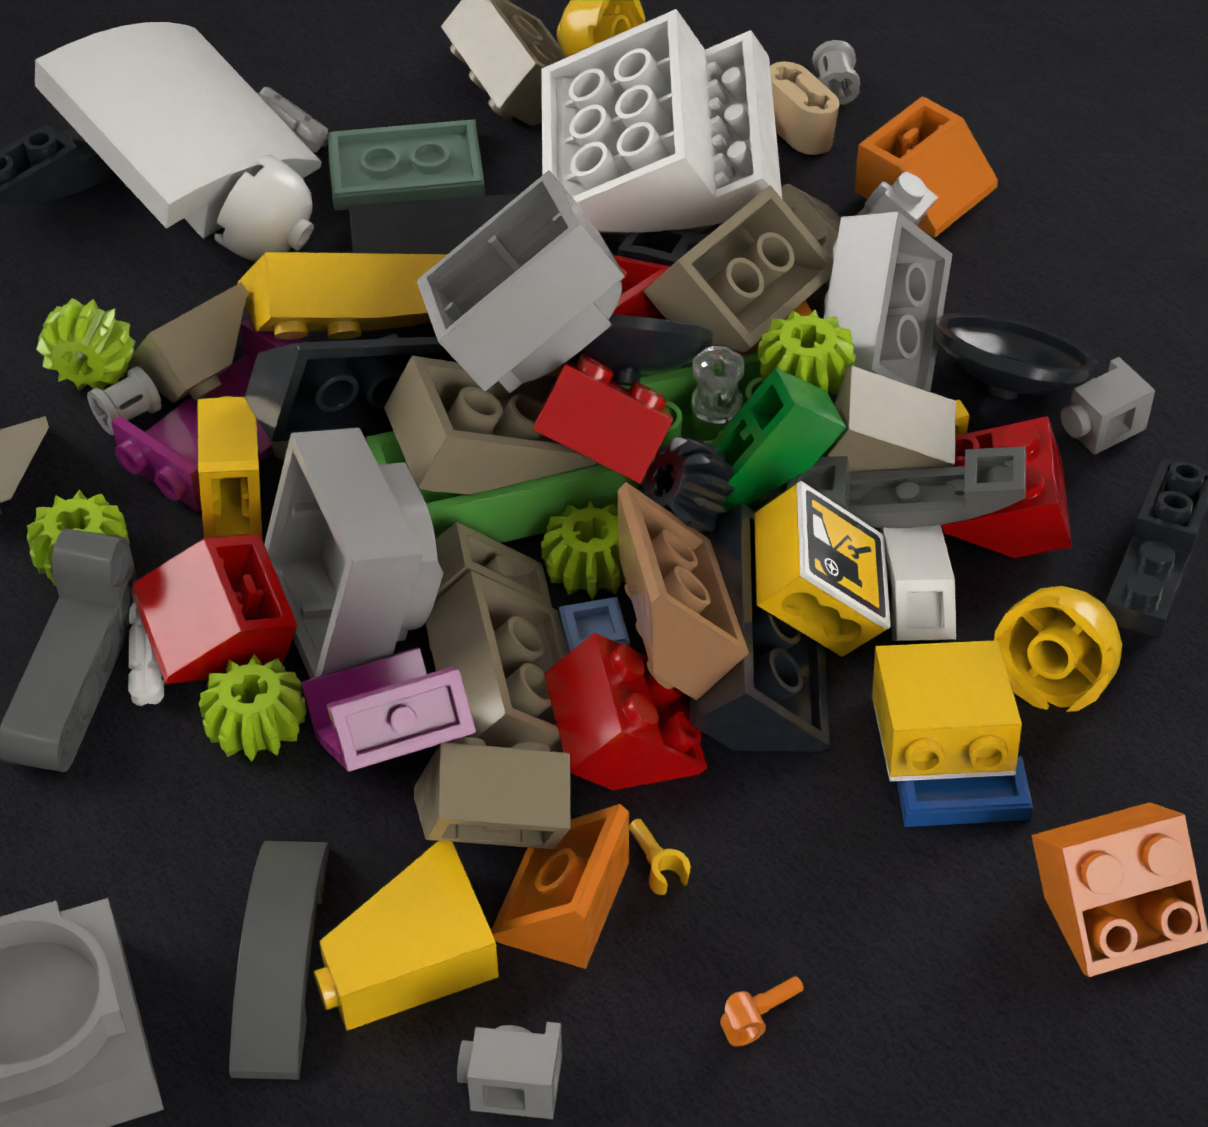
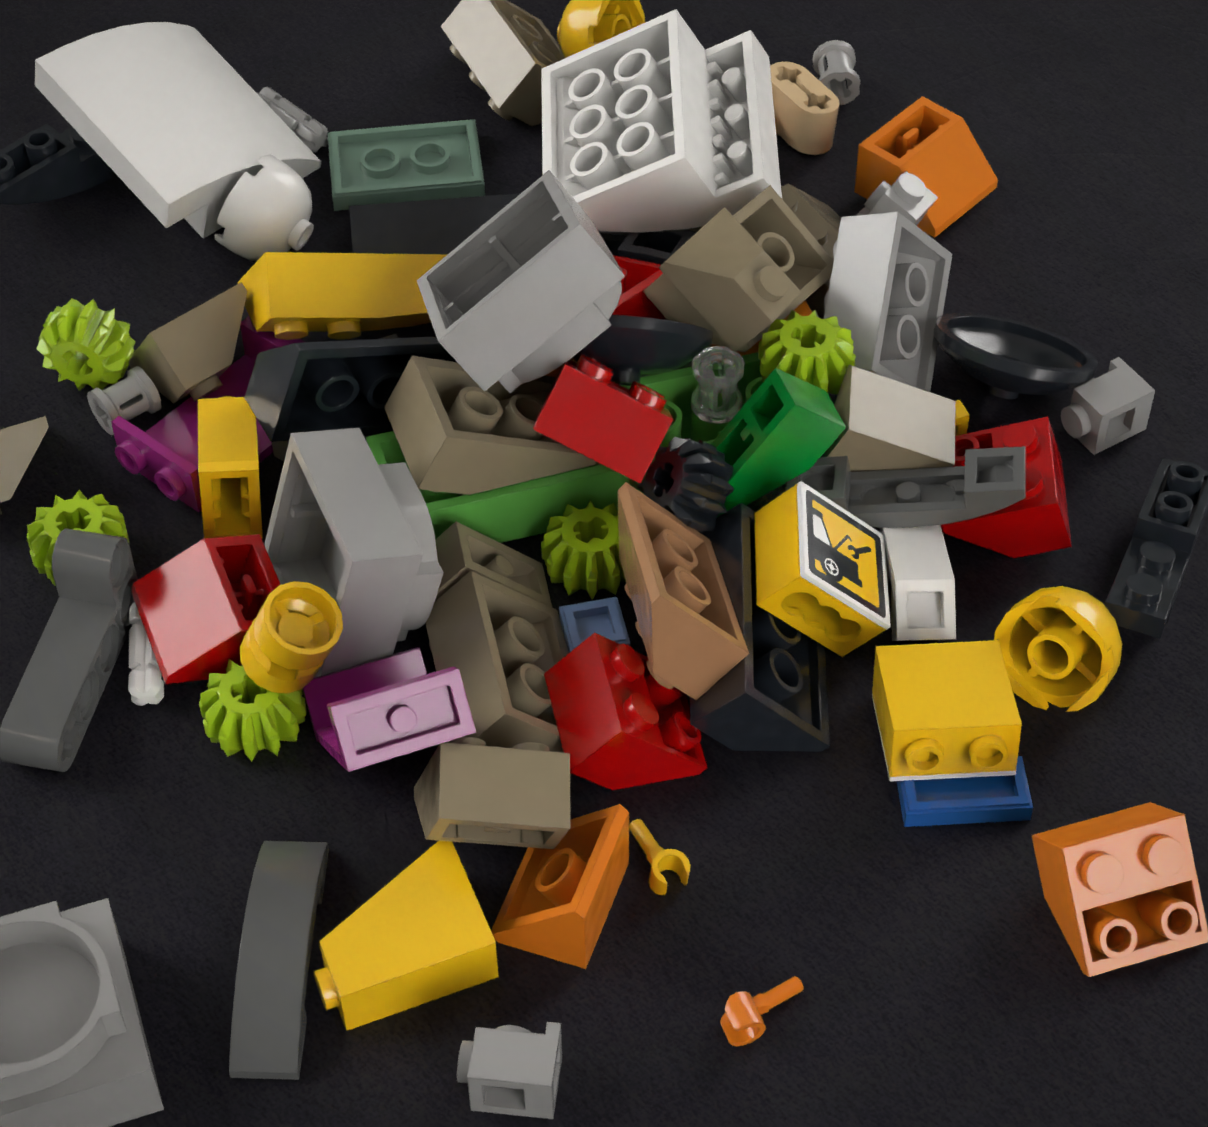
(291, 637): none -> yellow wheel
(730, 280): none -> dark tan slope

